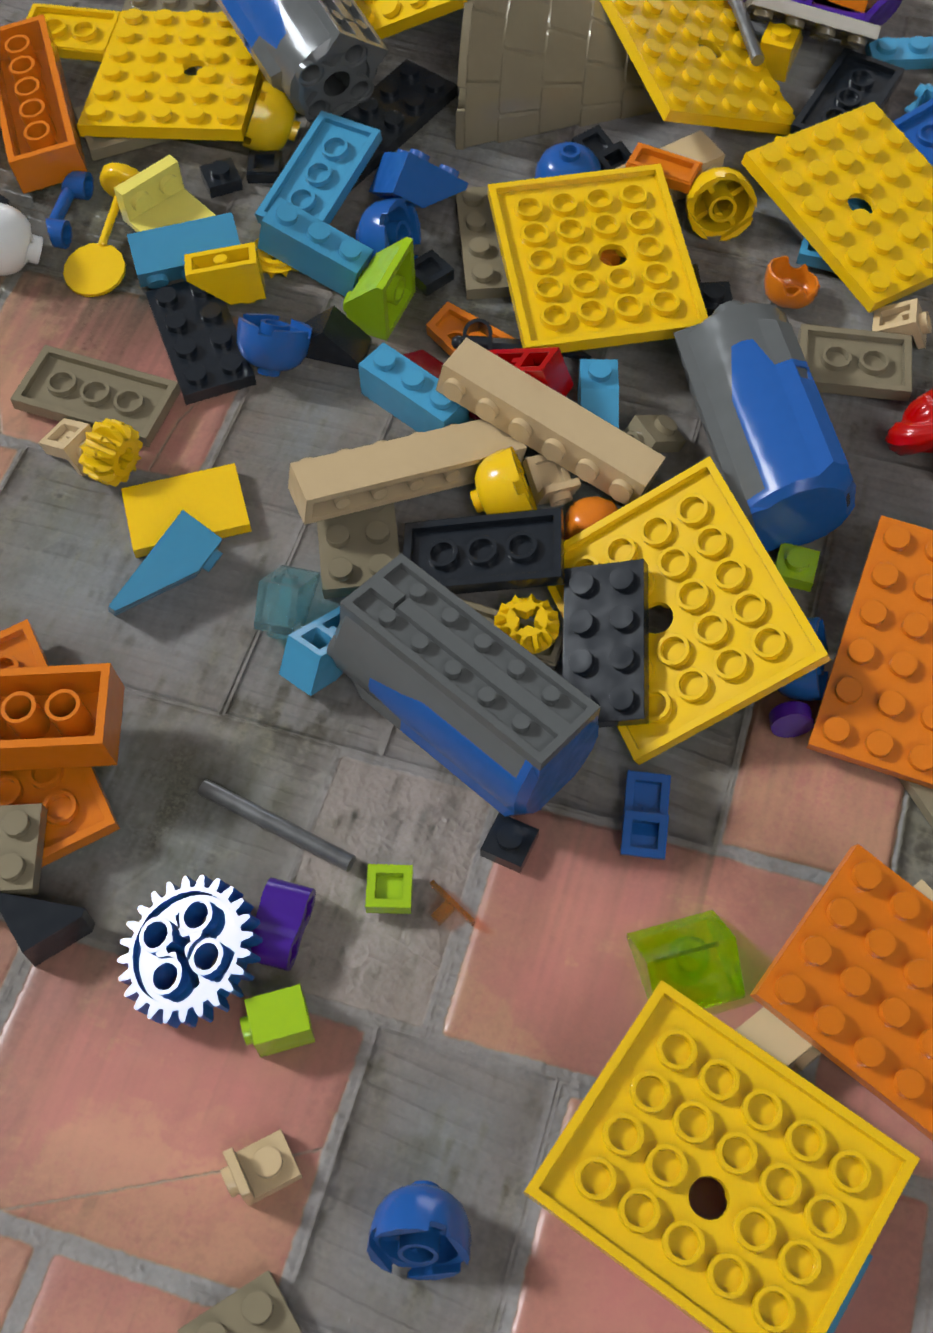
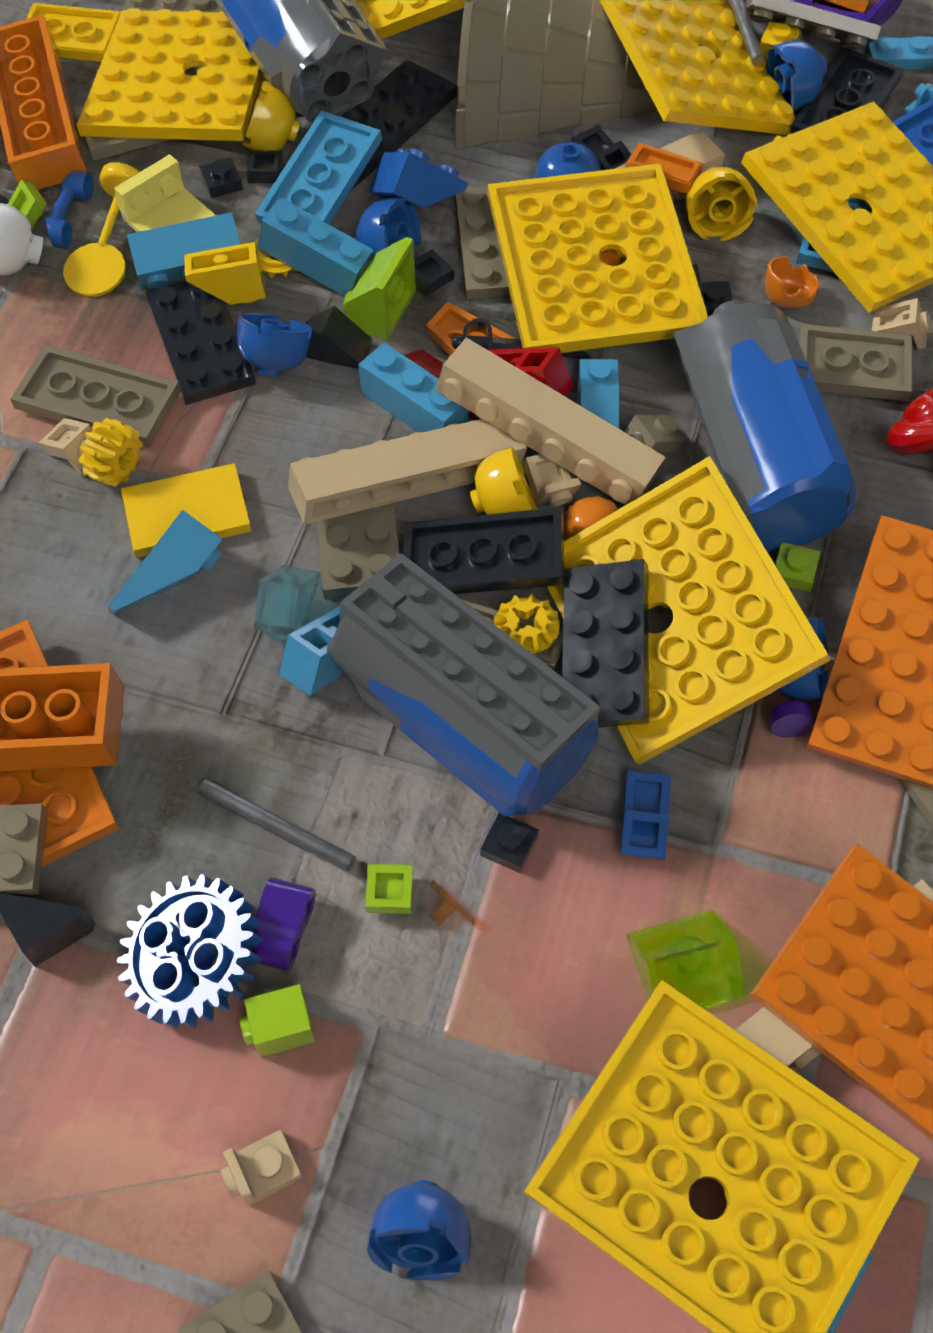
(28, 201): none -> lime plate
(797, 71): none -> blue cylinder

